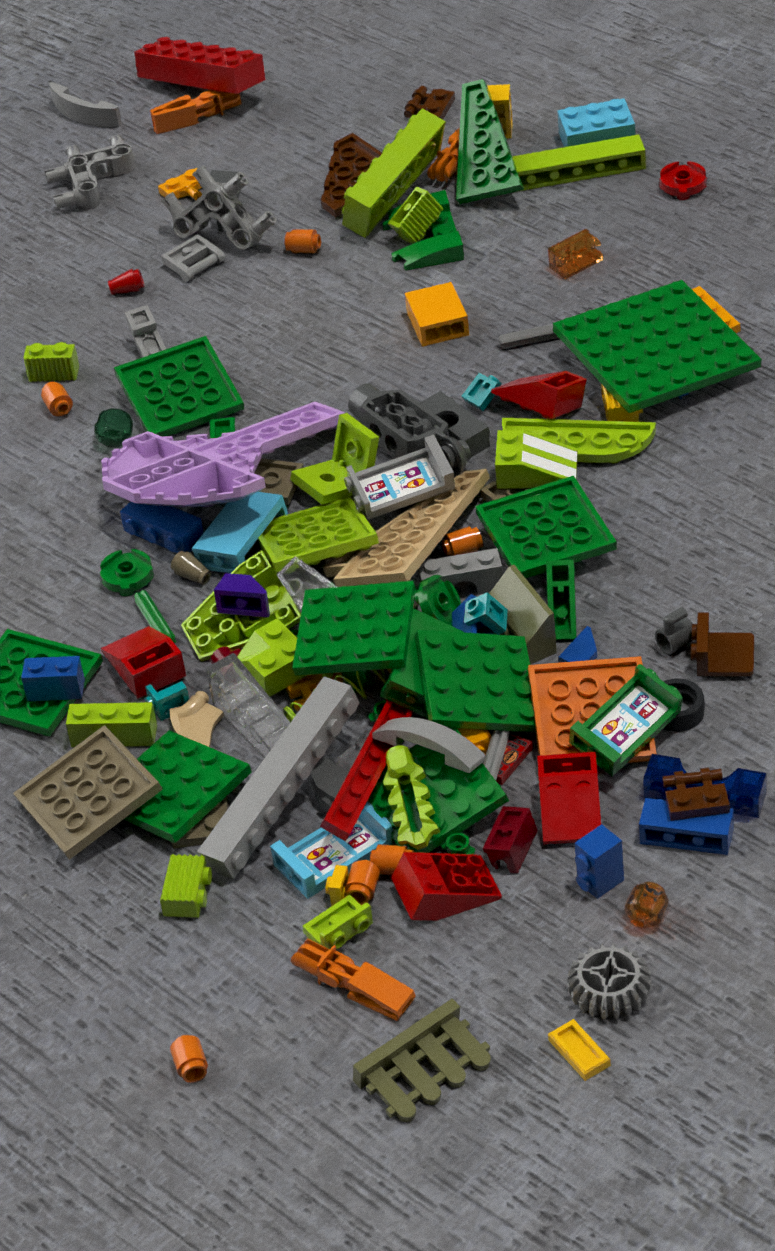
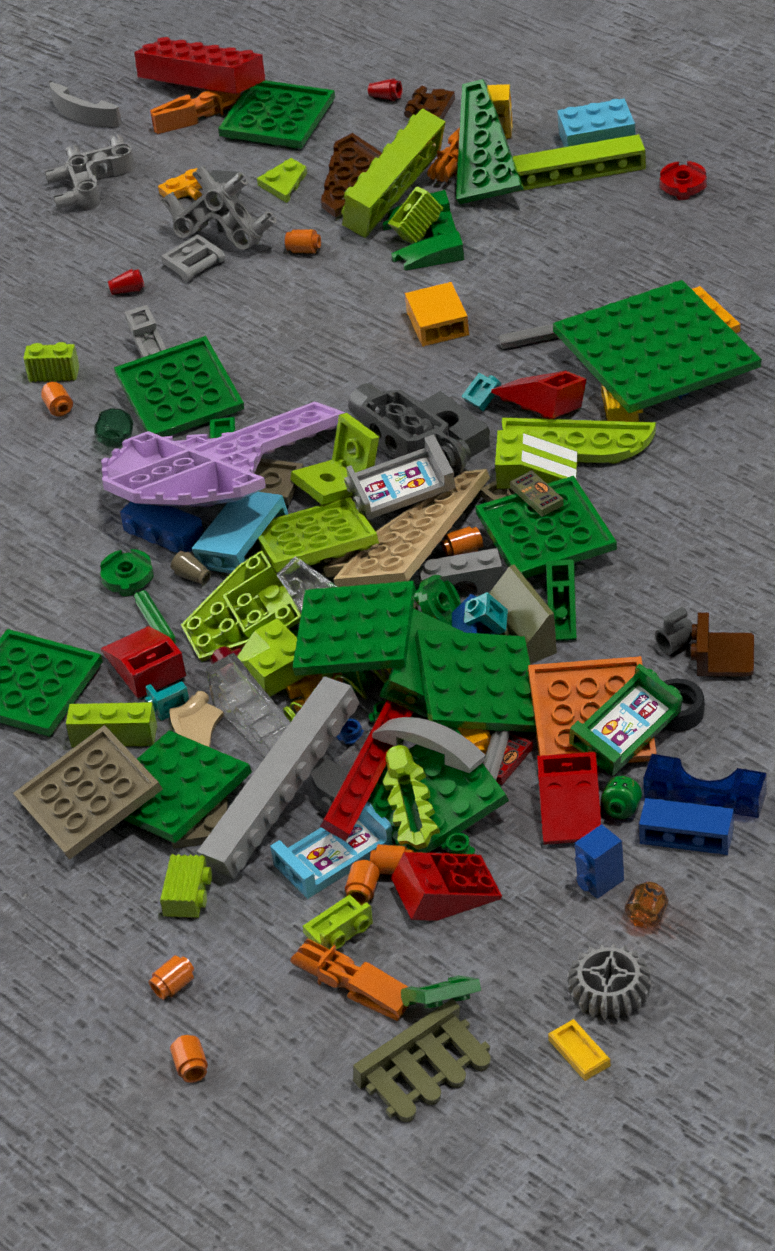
(53, 678): blue brick -> none
(171, 977): none -> orange brick
(241, 596): dark purple slope -> none
(277, 113): none -> green plate
(283, 179): none -> lime wing
(336, 884): yellow plate -> none
(350, 732): none -> blue plate
(387, 89): none -> red cone
(432, 995): none -> green plate
(511, 837): dark red hinge -> none
(536, 493): none -> tile
(574, 254): clear orange hinge -> none
(581, 649): blue tile -> none
(621, 794): none -> green head
(696, 801): reddish brown plate -> none

